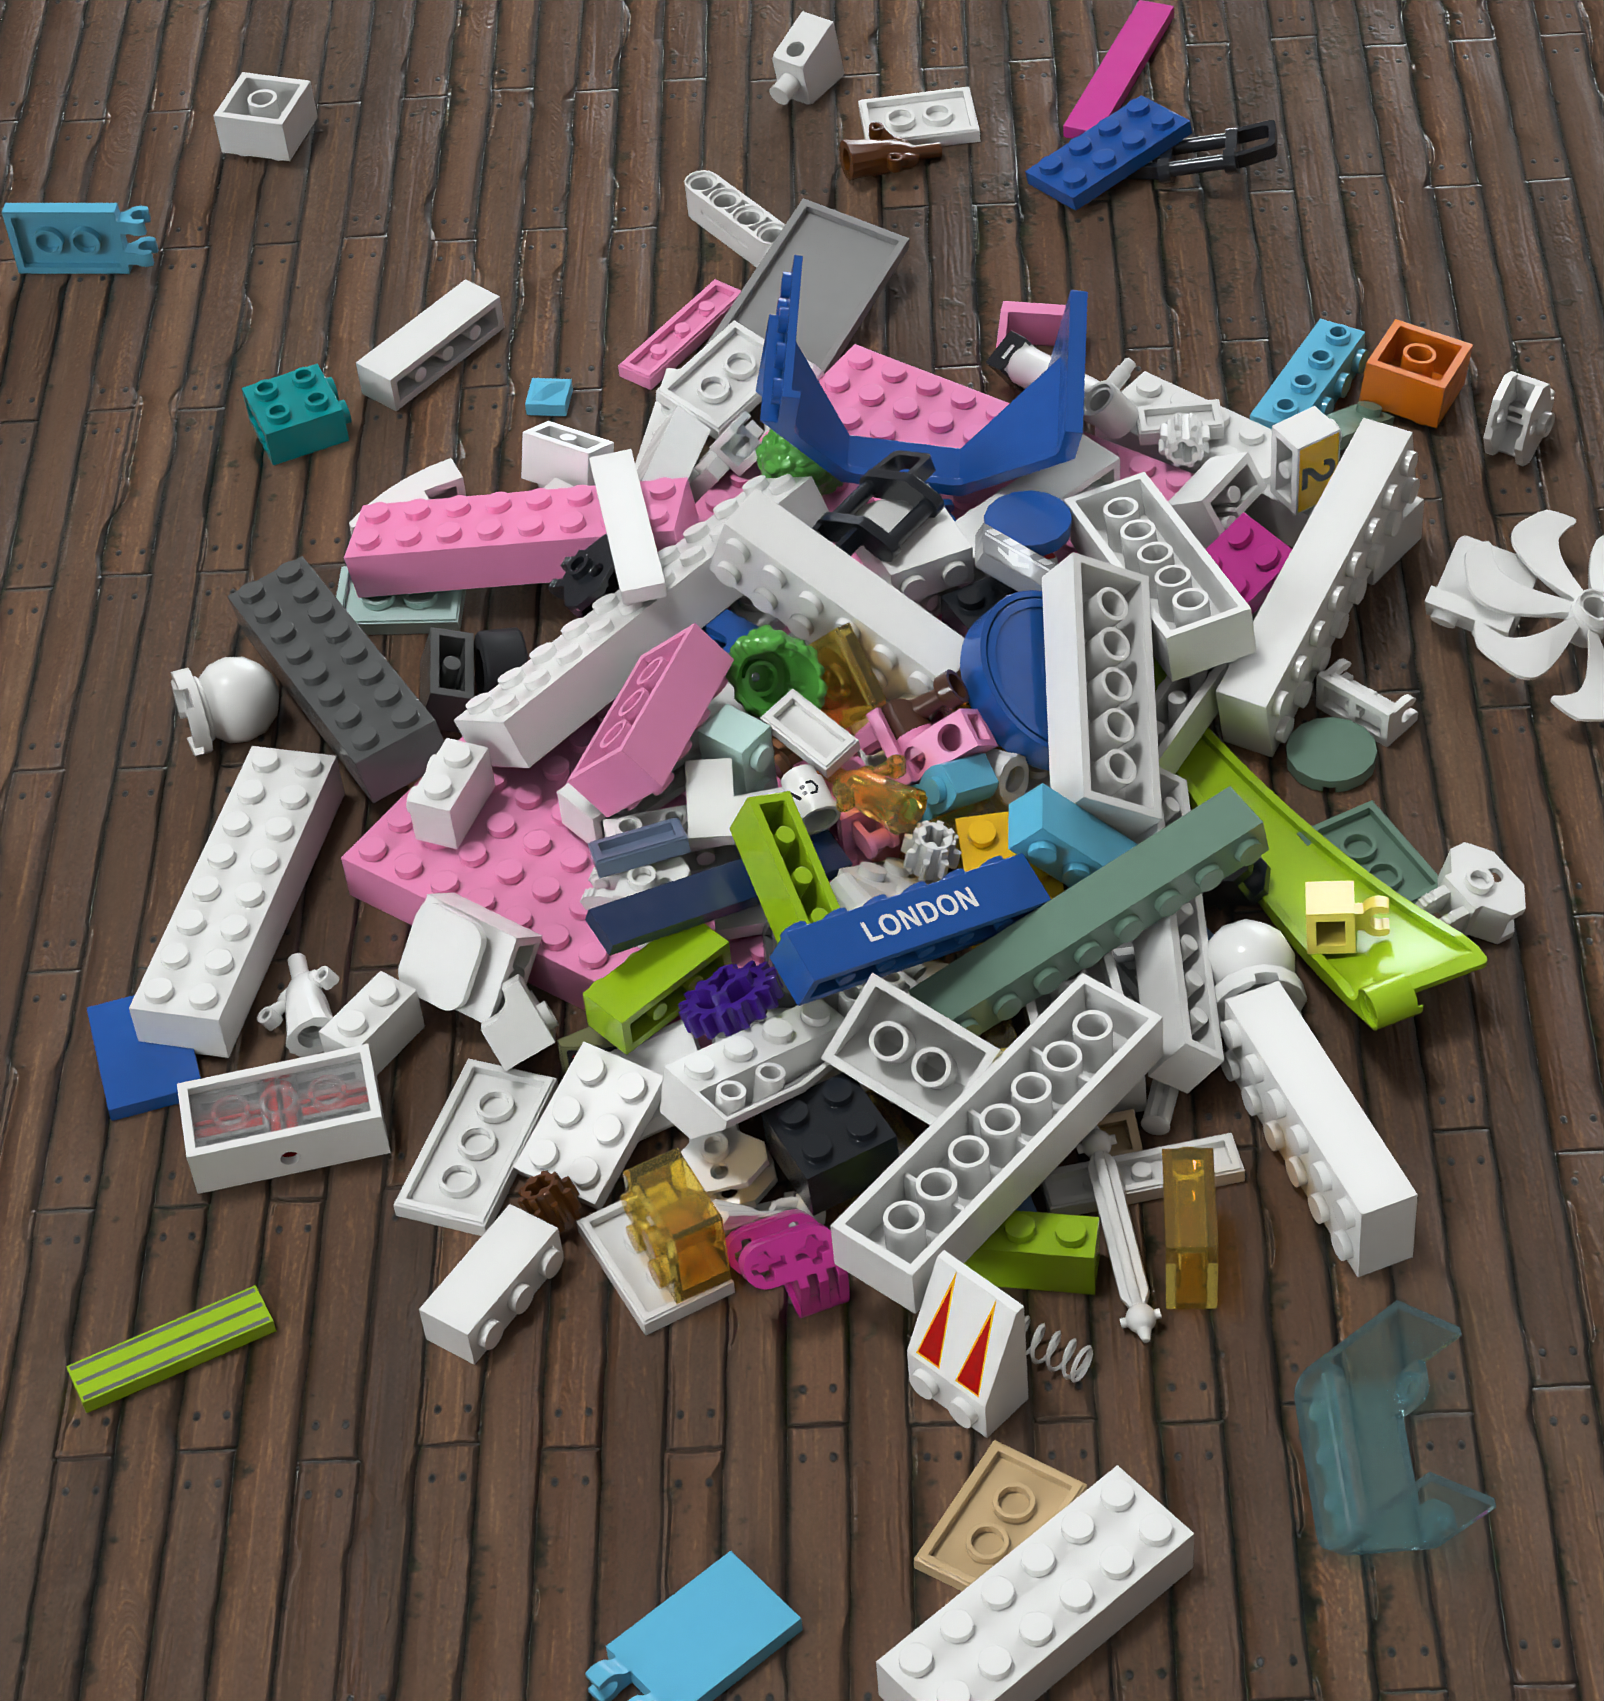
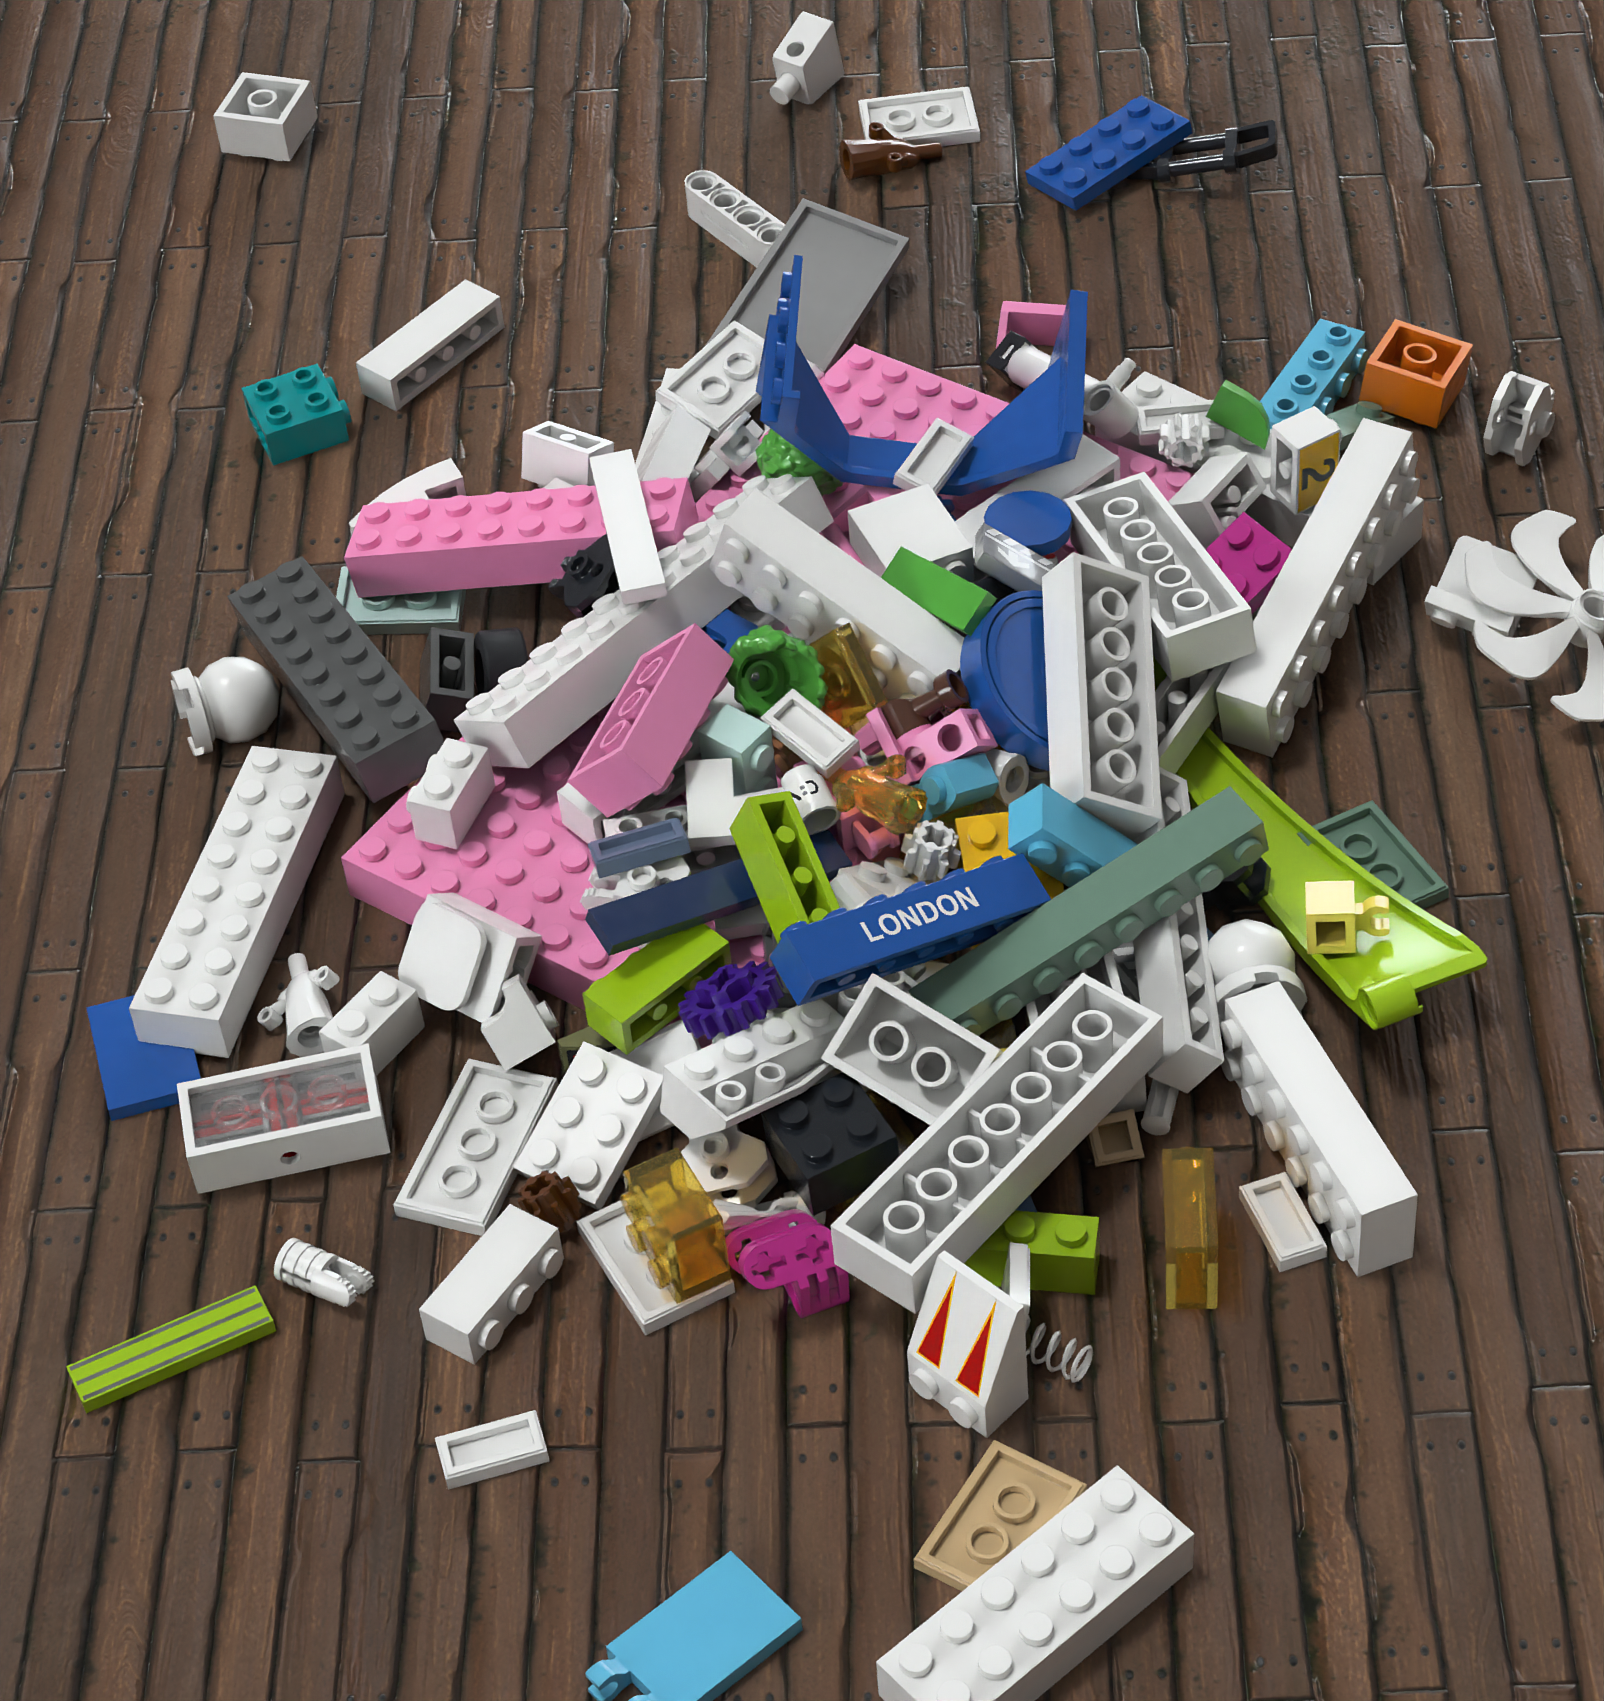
(78, 238): medium azure tile -> none
(321, 1273): none -> white hinge
(492, 1449): none -> white tile
(549, 397): medium azure tile -> none
(679, 336): bright pink tile -> none
(888, 483): black bar -> none
(934, 457): none -> white tile
(939, 591): none -> bright green tile
(1017, 1275): none -> white tile
(1070, 1190): white tile -> none
(1119, 1233): white wheel -> none
(1120, 67): dark pink tile -> none
(1241, 414): none -> bright green brick
(1282, 1222): none -> white tile
(1331, 754): sand green tile -> none
(1352, 701): white hinge -> none
(1358, 1445): clear light blue windscreen -> none
(1471, 898): white hinge -> none

